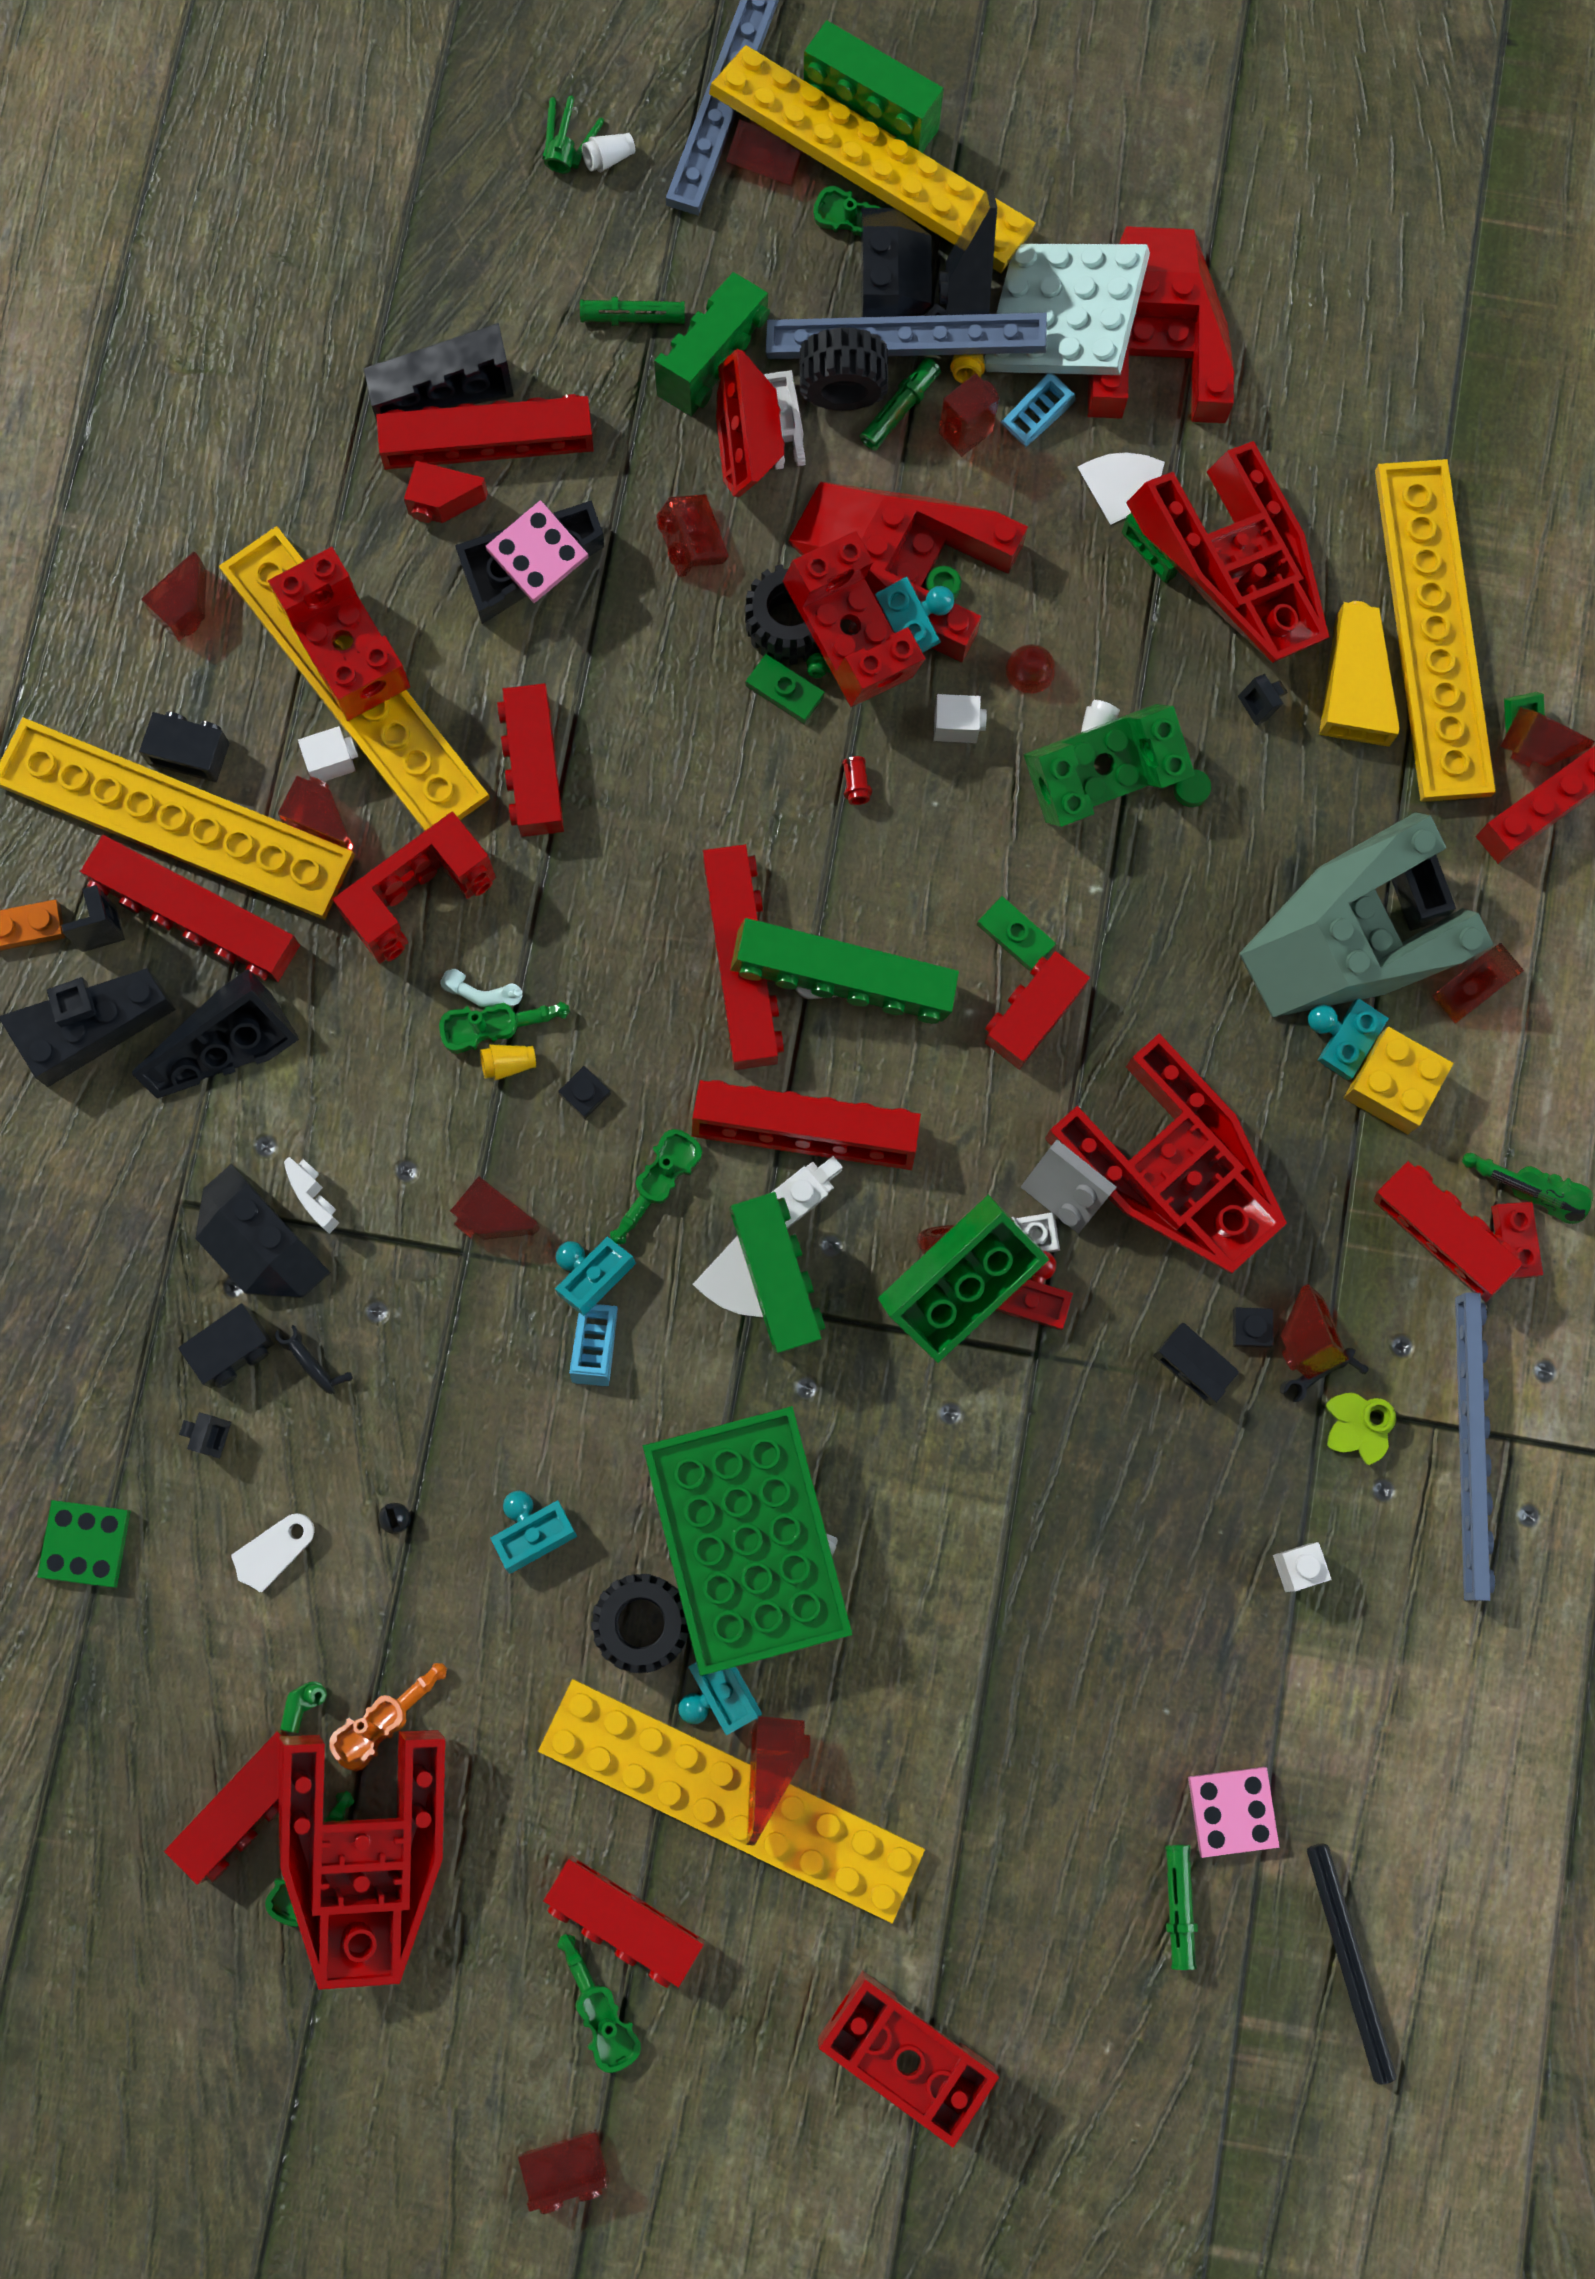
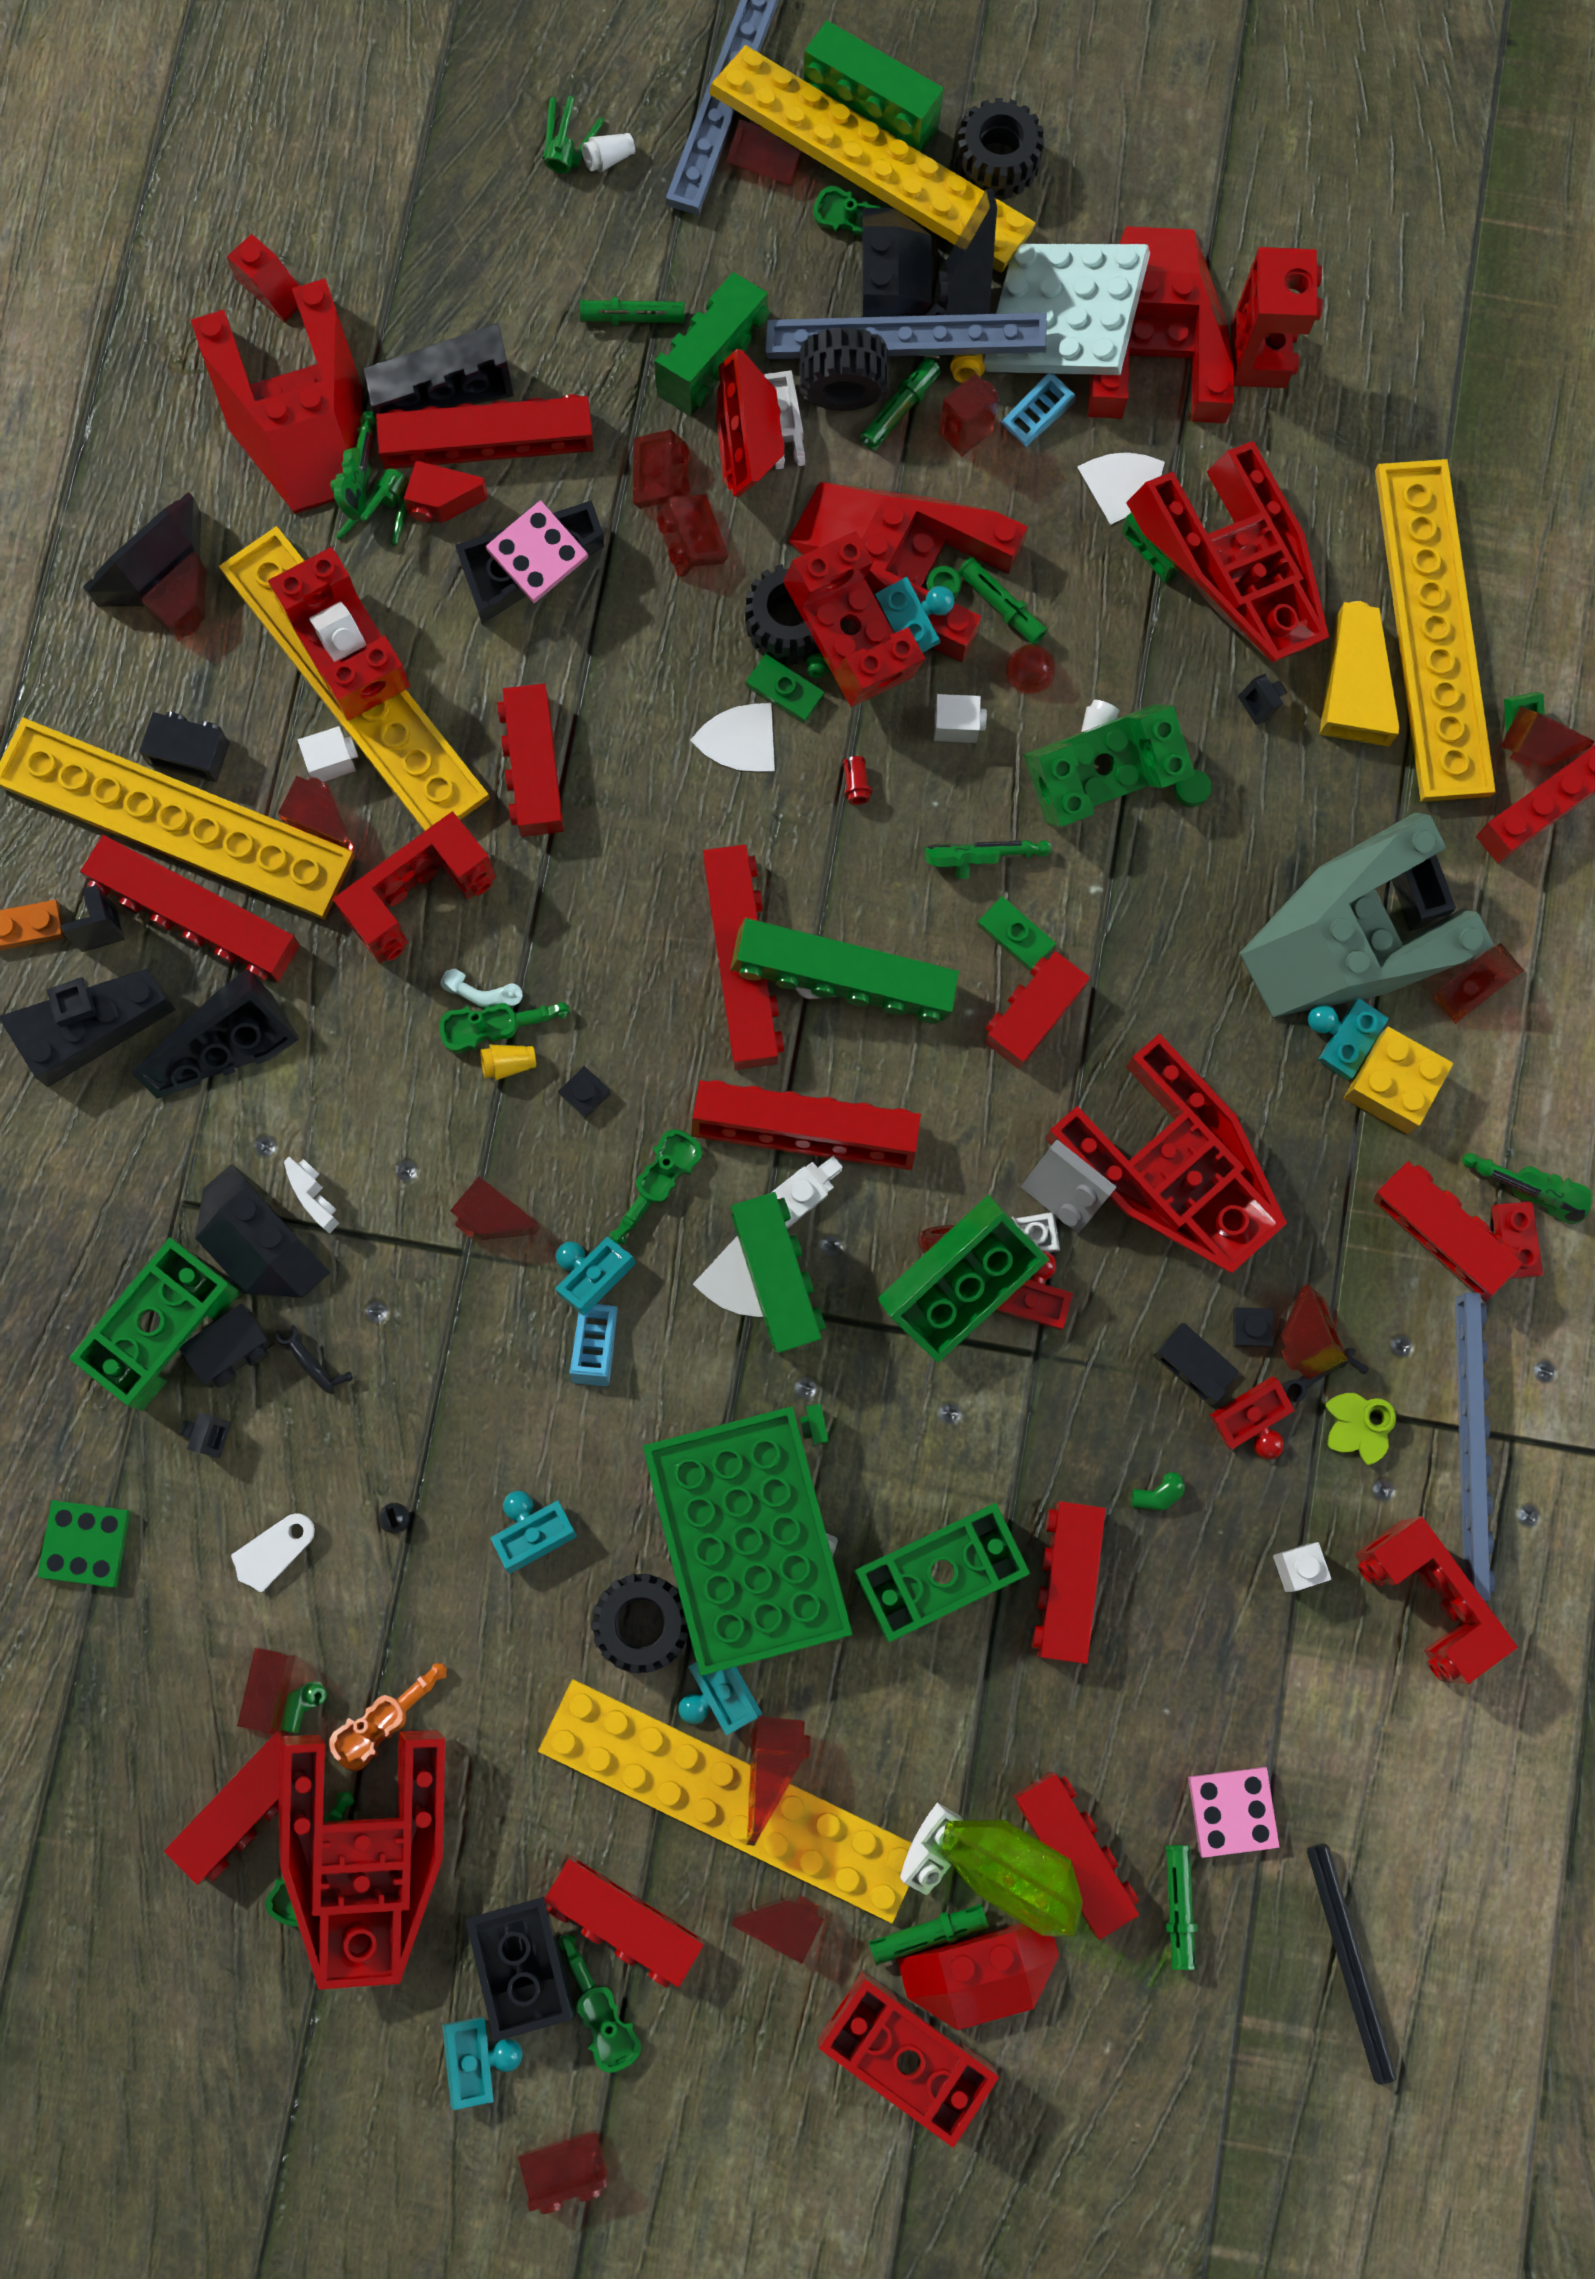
(148, 556): none -> black wedge
(182, 1294): none -> green plate
(264, 276): none -> red slope
(266, 1690): none -> clear red panel
(295, 421): none -> red wedge
(337, 631): none -> white brick
(351, 484): none -> green piece
(388, 491): none -> green plant
(470, 2061): none -> teal plate
(520, 1969): none -> black slope
(659, 468): none -> clear red bracket
(739, 738): none -> white sticker
(783, 1924): none -> clear red slope
(814, 1425): none -> green plate
(901, 1582): none -> green plate
(924, 1861): none -> white slope
(929, 1934): none -> green pin
(980, 852): none -> green piece
(980, 1975): none -> red wedge
(1005, 125): none -> black tyre
(1012, 610): none -> green pin
(1016, 1874): none -> clear neon green wedge
(1059, 1825): none -> red brick
(1070, 1582): none -> red brick
(1162, 1497): none -> green arm
(1252, 1415): none -> red plate
(1274, 315): none -> red plate
(1479, 1638): none -> red plate

